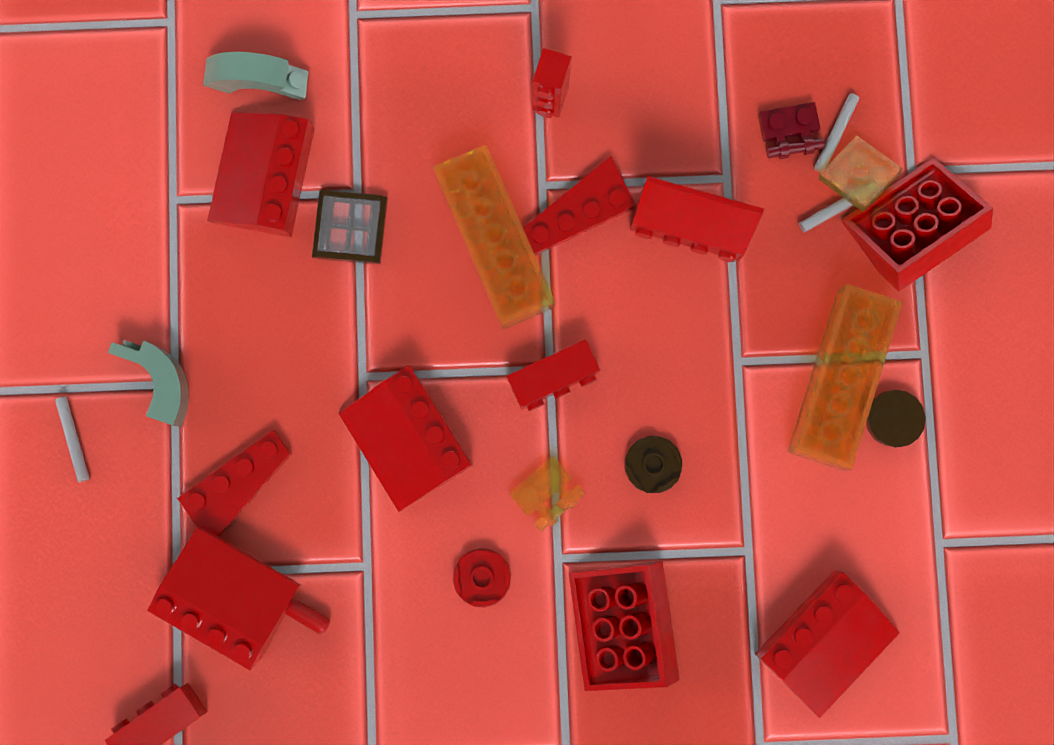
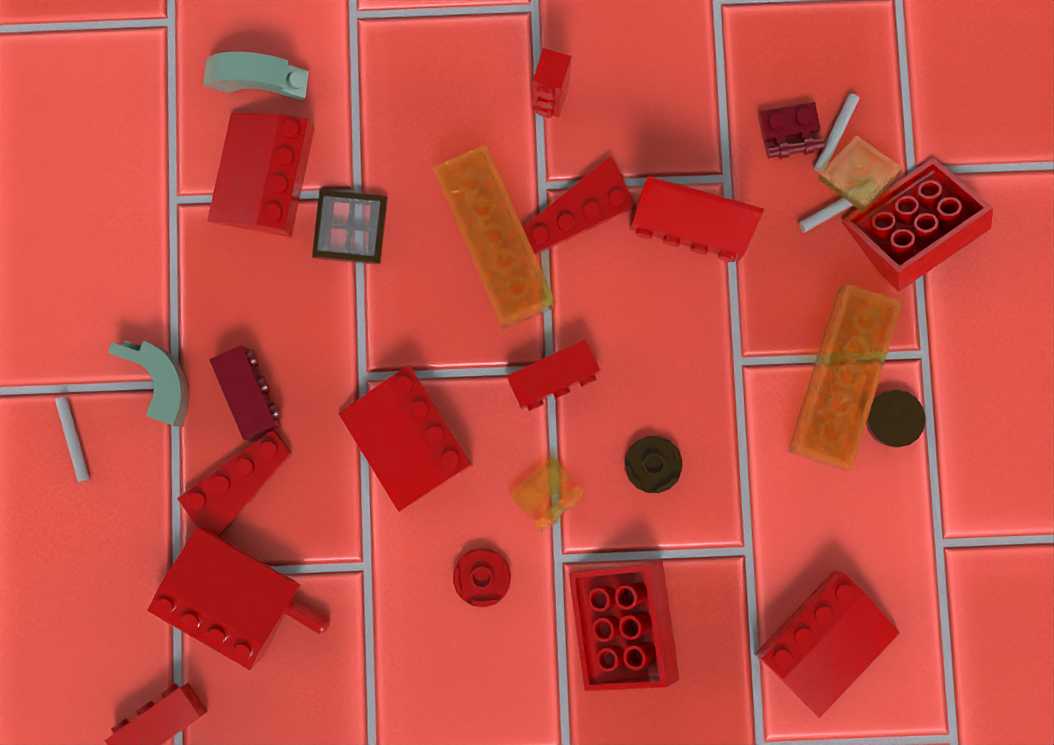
(246, 392): none -> dark red brick

